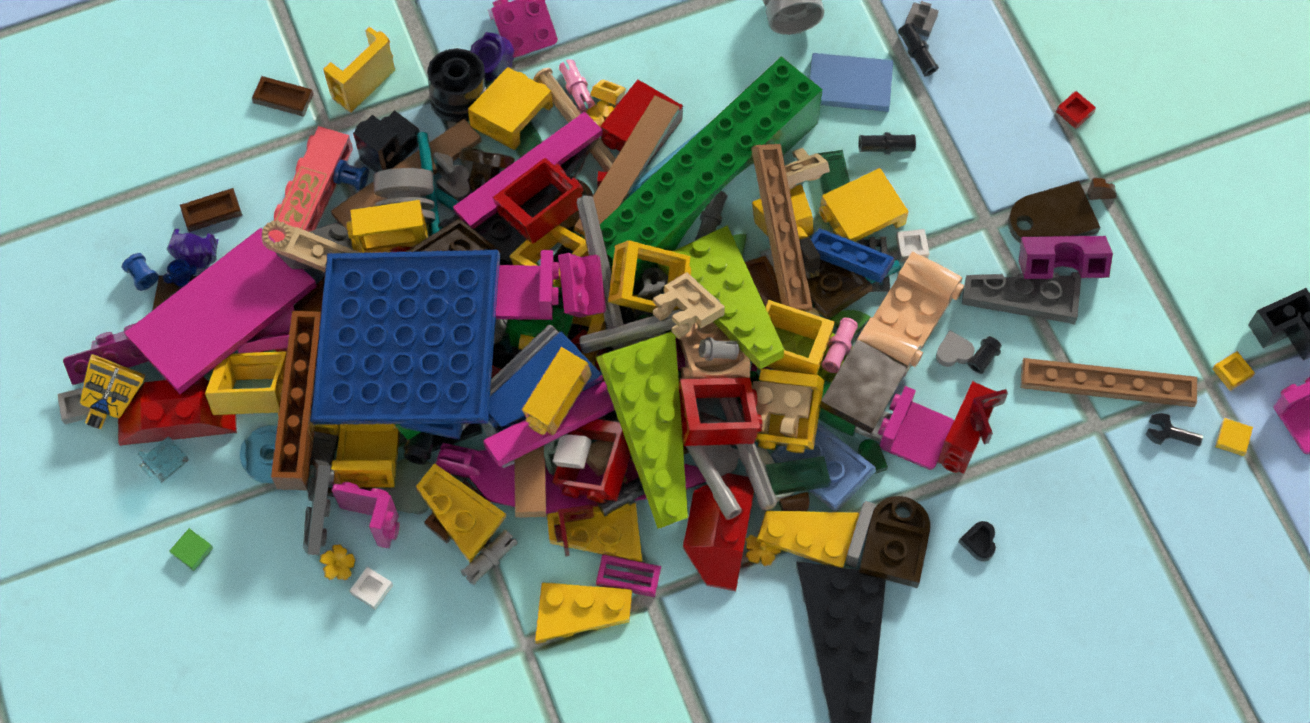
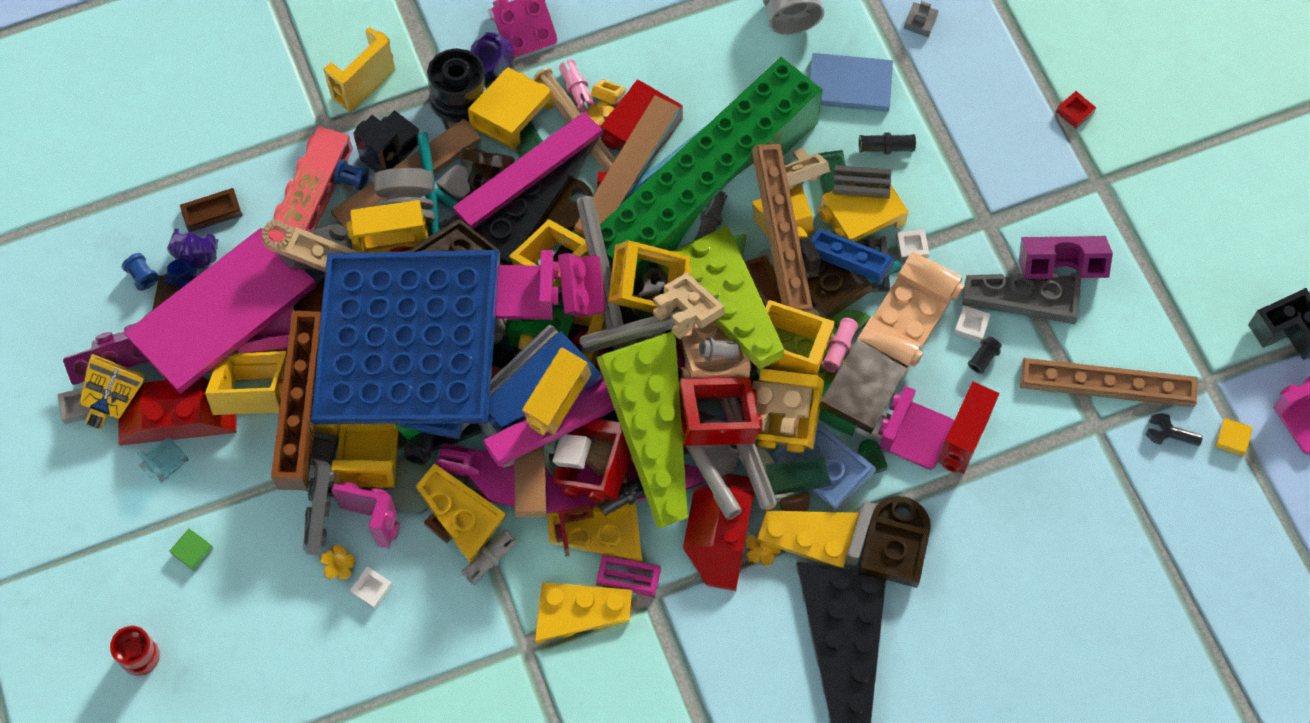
(134, 650): none -> red wheel
(254, 453): medium azure plate -> none
(282, 96): reddish brown tile -> none
(445, 167): dark grey slope -> none
(526, 186): red window -> none
(862, 177): none -> dark grey tile
(918, 49): black pin -> none
(954, 349): light grey tile -> none
(972, 324): none -> white tile
(978, 417): dark red bracket -> none
(979, 541): black tile -> none
(1054, 213): dark brown tile -> none
(1101, 190): reddish brown tile -> none
(1233, 371): yellow tile -> none

